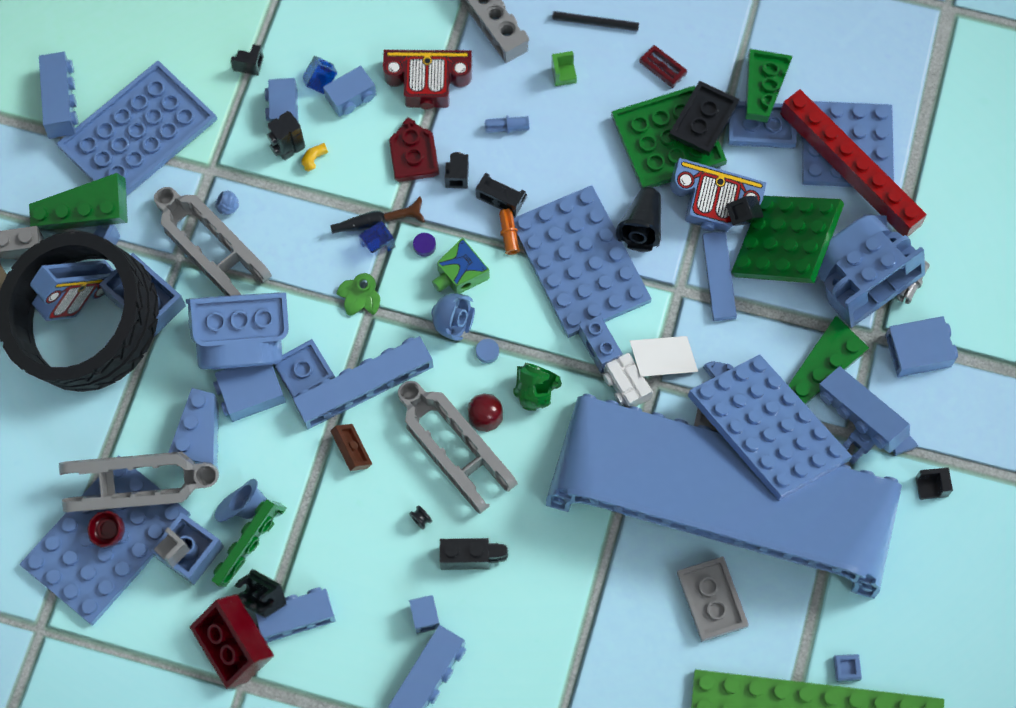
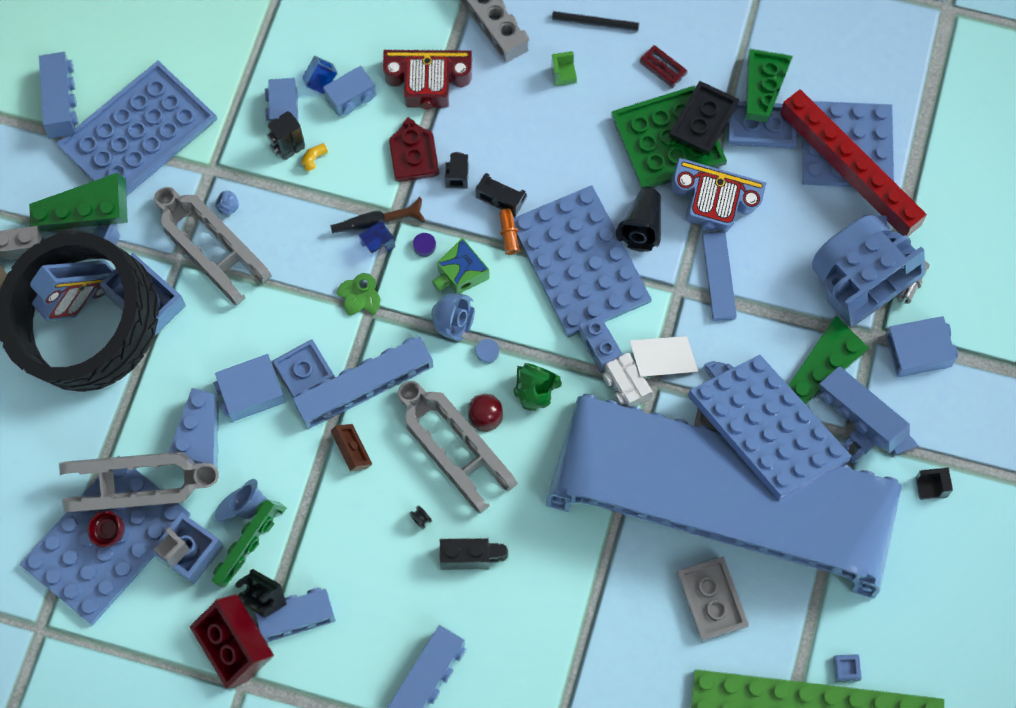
(238, 329): medium blue brick -> none
(248, 61): black panel -> none
(424, 614): medium blue panel -> none
(507, 124): medium blue axle -> none
(744, 210): black panel -> none
(788, 239): green plate -> none

